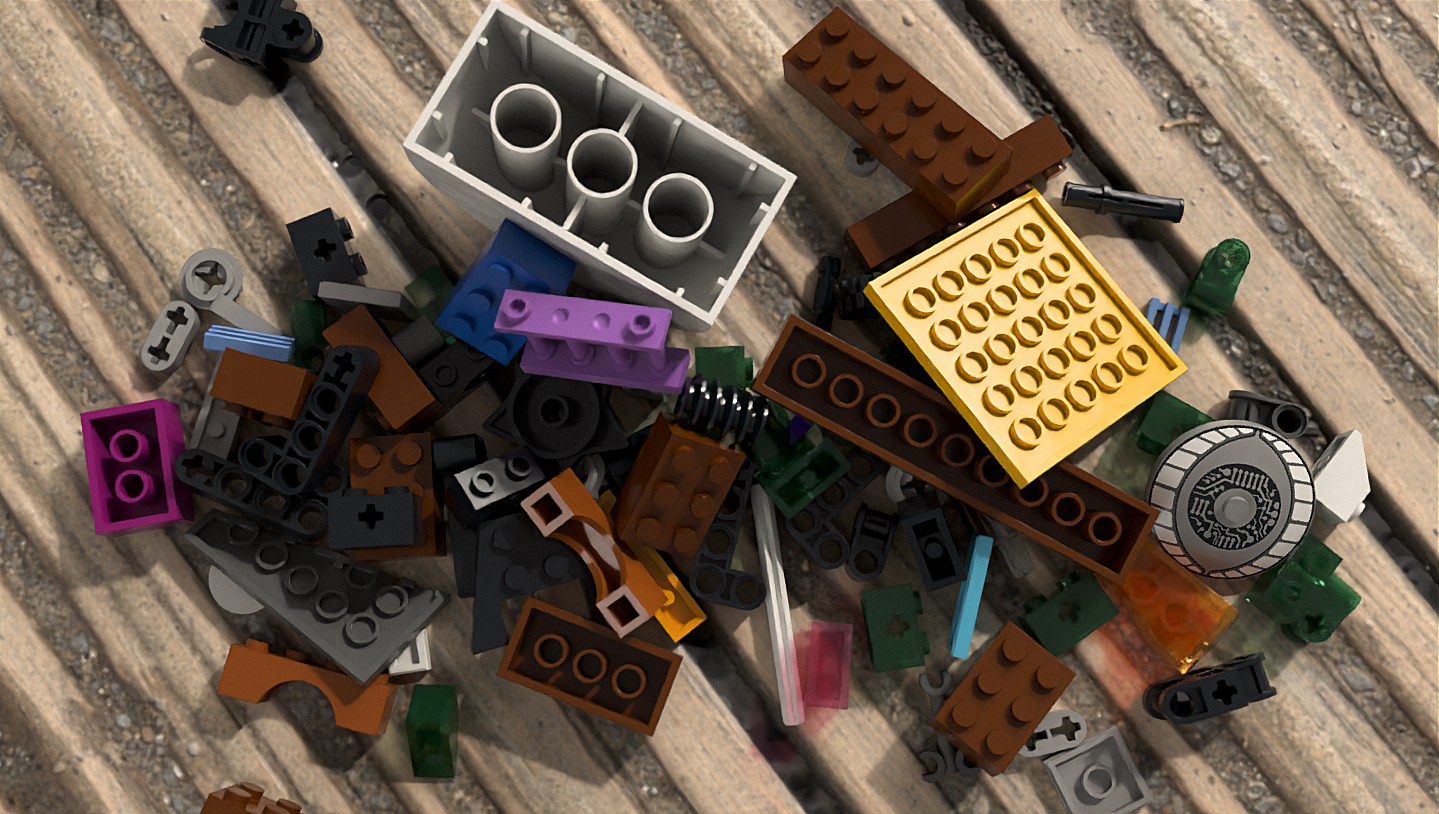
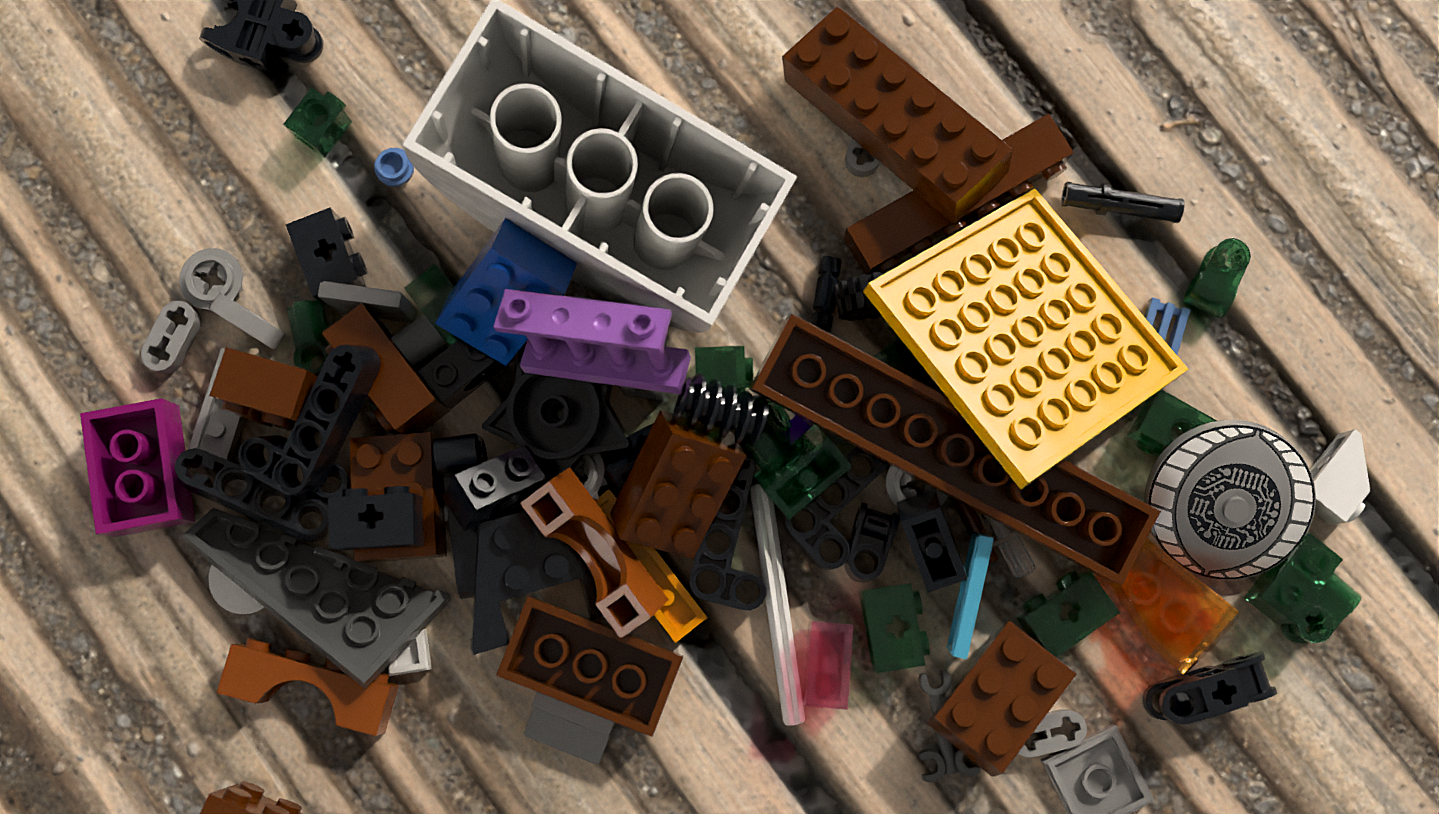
(256, 343): medium blue tile -> none
(322, 137): none -> clear green brick
(393, 167): none -> medium blue plate
(433, 730): clear green slope -> none
(568, 728): none -> light grey panel
(1264, 411): dark grey piece -> none

